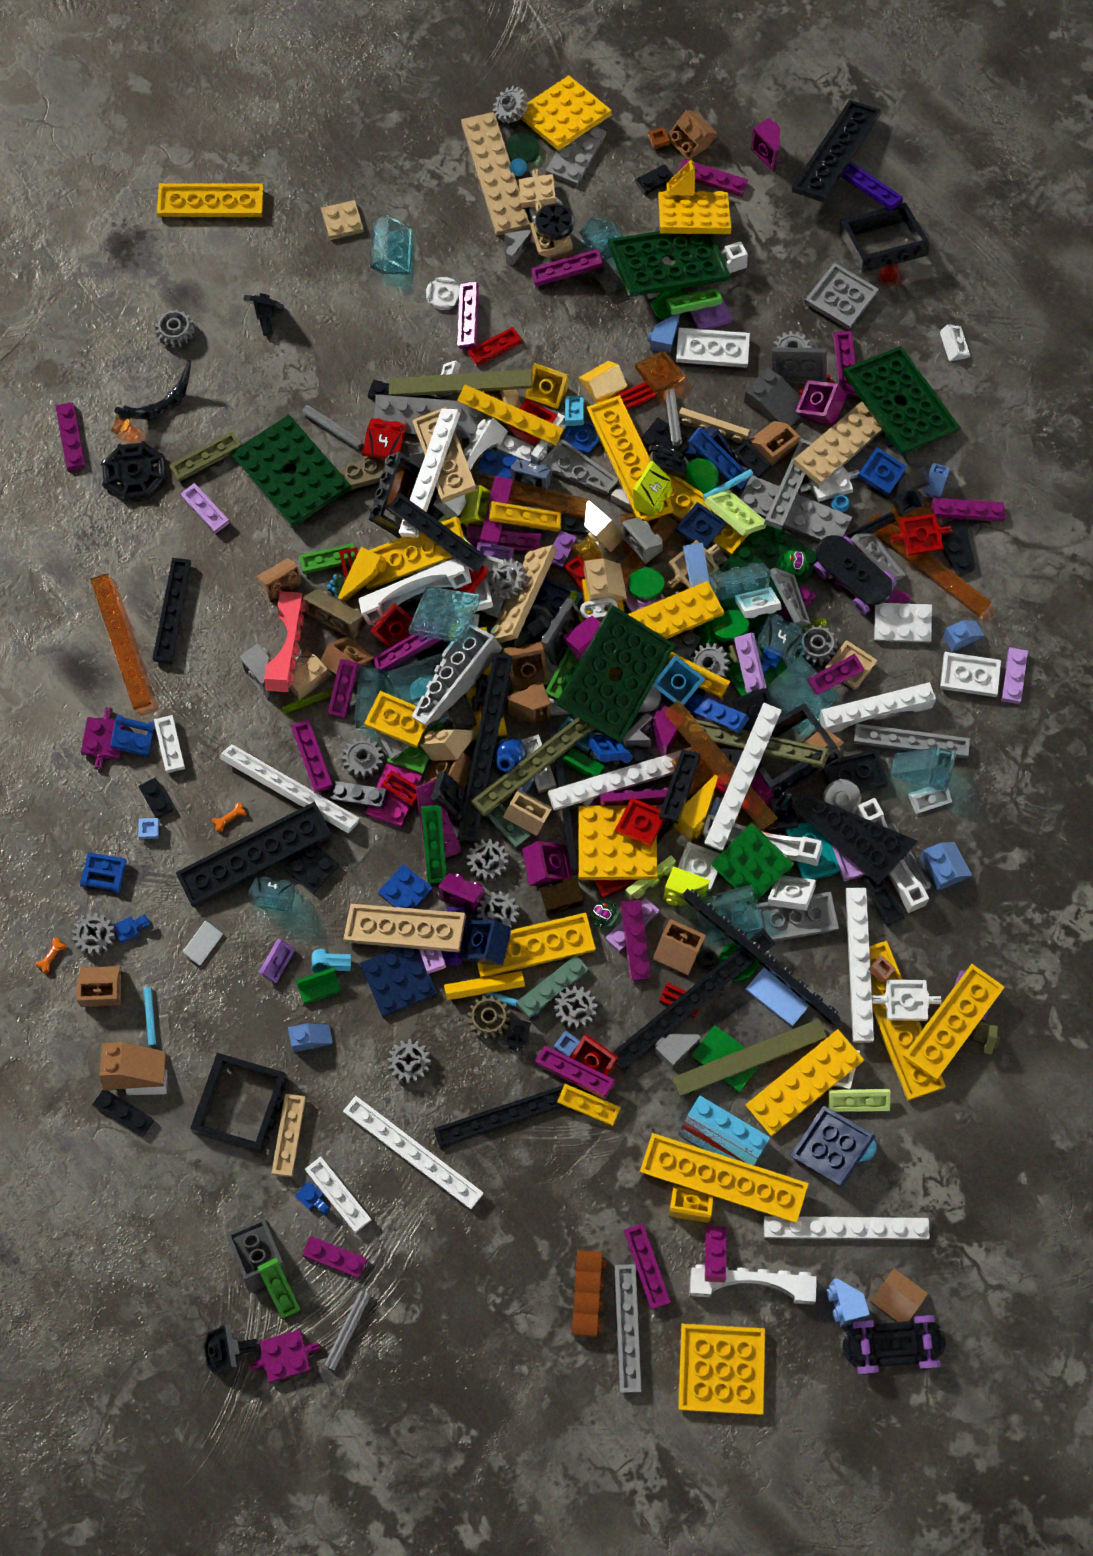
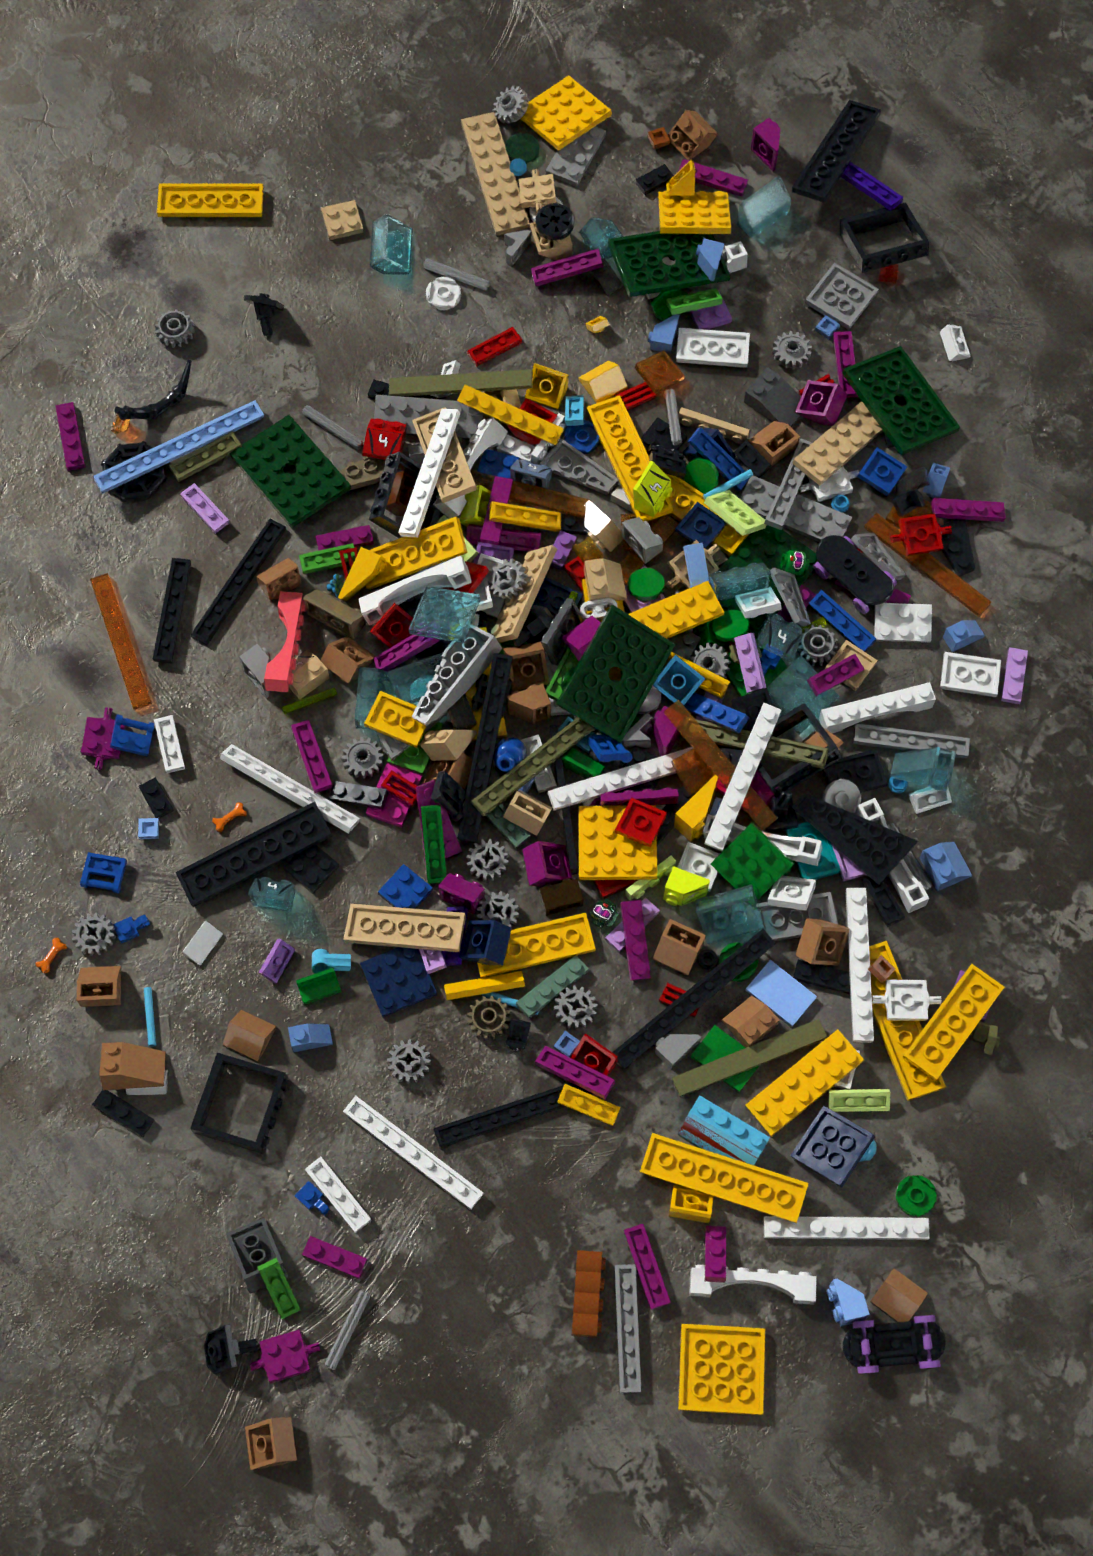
(178, 447): none -> light blue plate
(238, 582): none -> black tile
(248, 1035): none -> medium nougat slope
(270, 1443): none -> medium nougat slope
(288, 1135): tan plate -> none
(343, 688): magenta tile -> none
(358, 536): none -> magenta plate
(437, 532): black plate -> none
(456, 274): none -> light grey axle
(468, 315): plate -> none
(597, 325): none -> yellow plate
(679, 786): black plate -> none
(709, 257): none -> medium blue slope
(751, 1021): none -> medium nougat slope
(764, 207): none -> clear light blue slope
(767, 961): black plate -> none
(800, 364): dark grey plate -> none
(822, 942): none -> medium nougat slope
(822, 976): none -> black plate
(827, 327): none -> medium blue tile
(842, 621): none -> blue plate
(873, 525): black axle -> none
(897, 786): none -> dark azure plate
(916, 1195): none -> green tile

